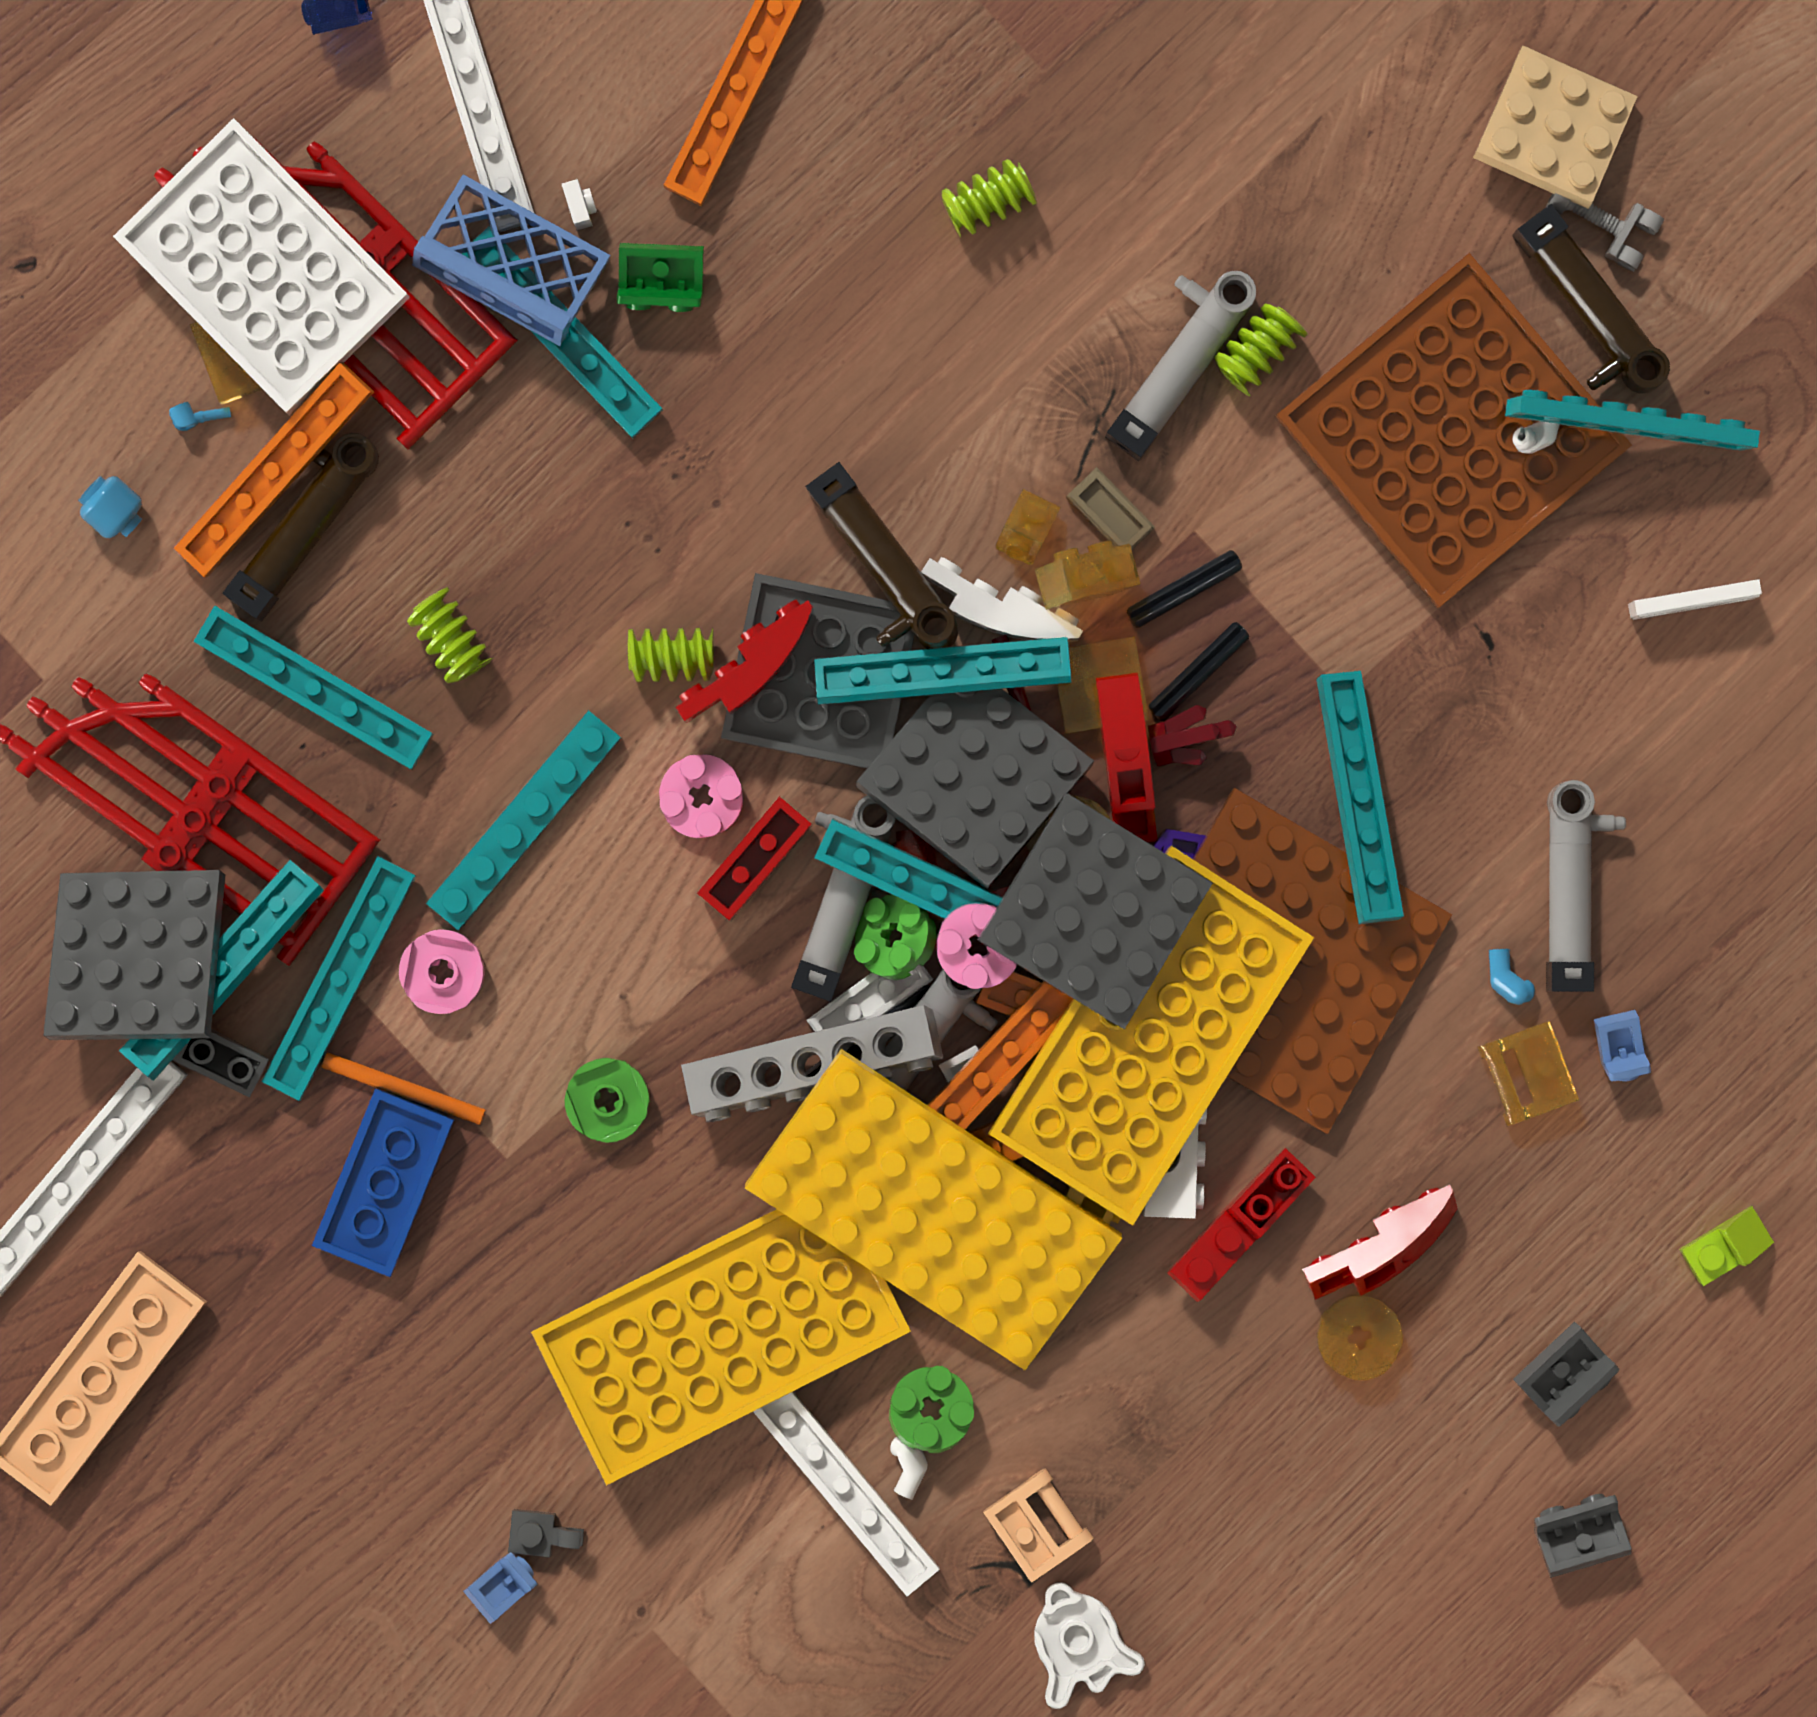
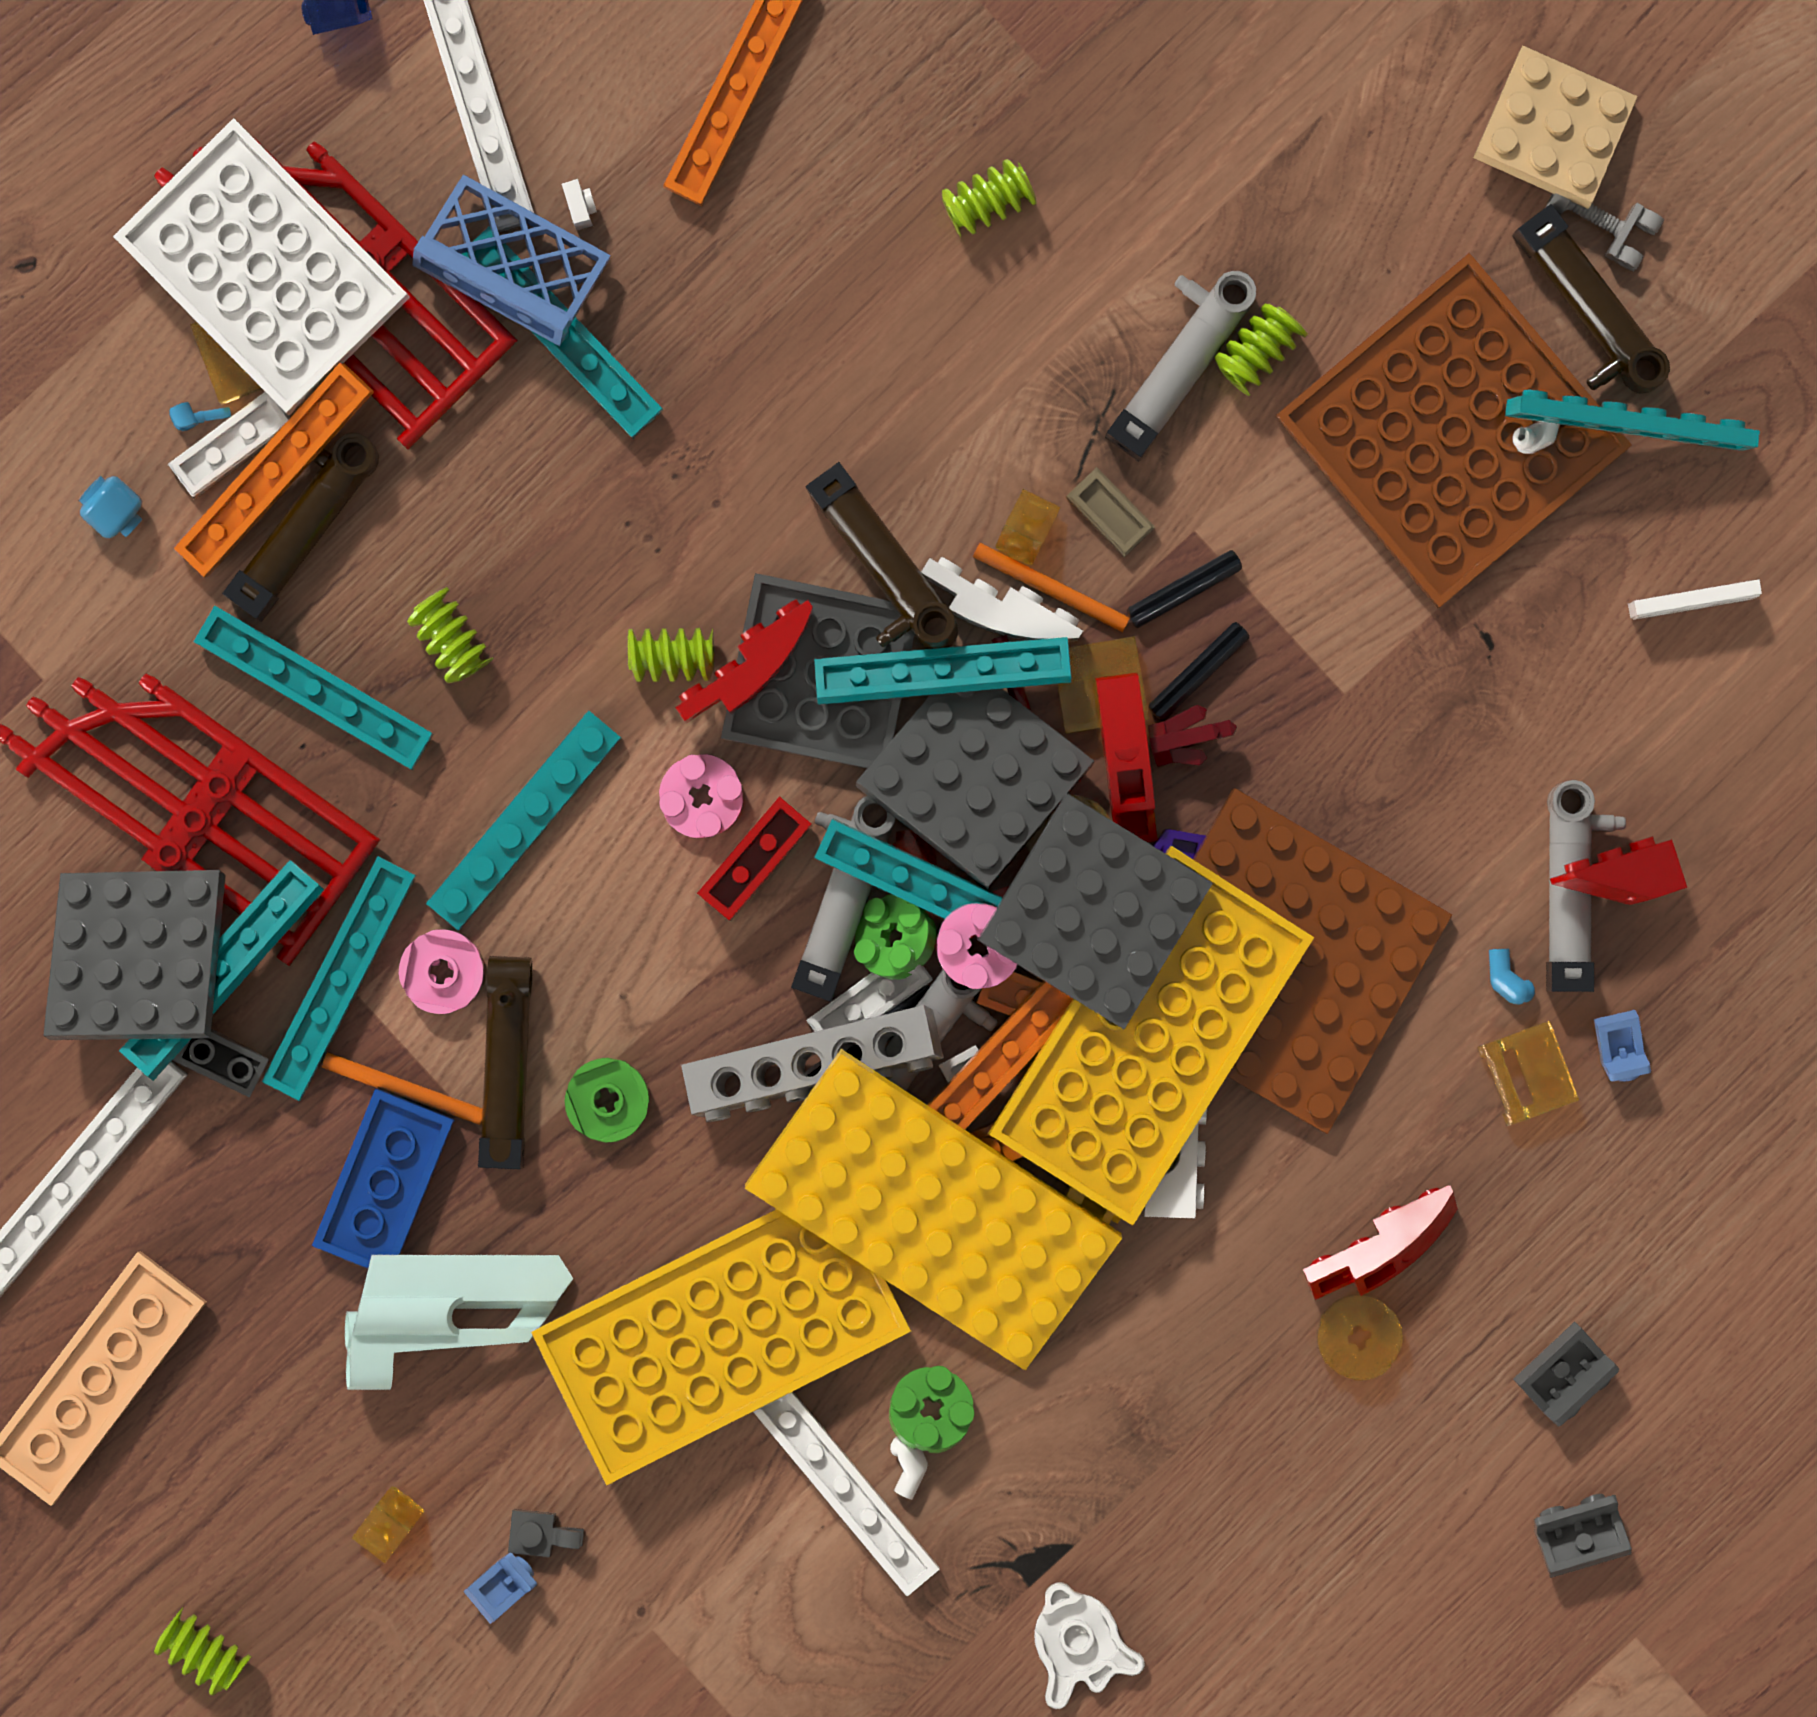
(201, 1653): none -> lime piece
(229, 445): none -> white tile
(388, 1524): none -> clear yellow bracket
(412, 1302): none -> light aqua panel
(505, 1062): none -> dark brown piece
(660, 276): green bracket -> none
(1025, 1532): light nougat plate -> none
(1051, 587): none -> orange bar
(1088, 575): clear yellow brick -> none
(1241, 1224): red slope -> none
(1360, 797): teal plate -> none
(1630, 877): none -> red slope
(1727, 1246): lime slope -> none

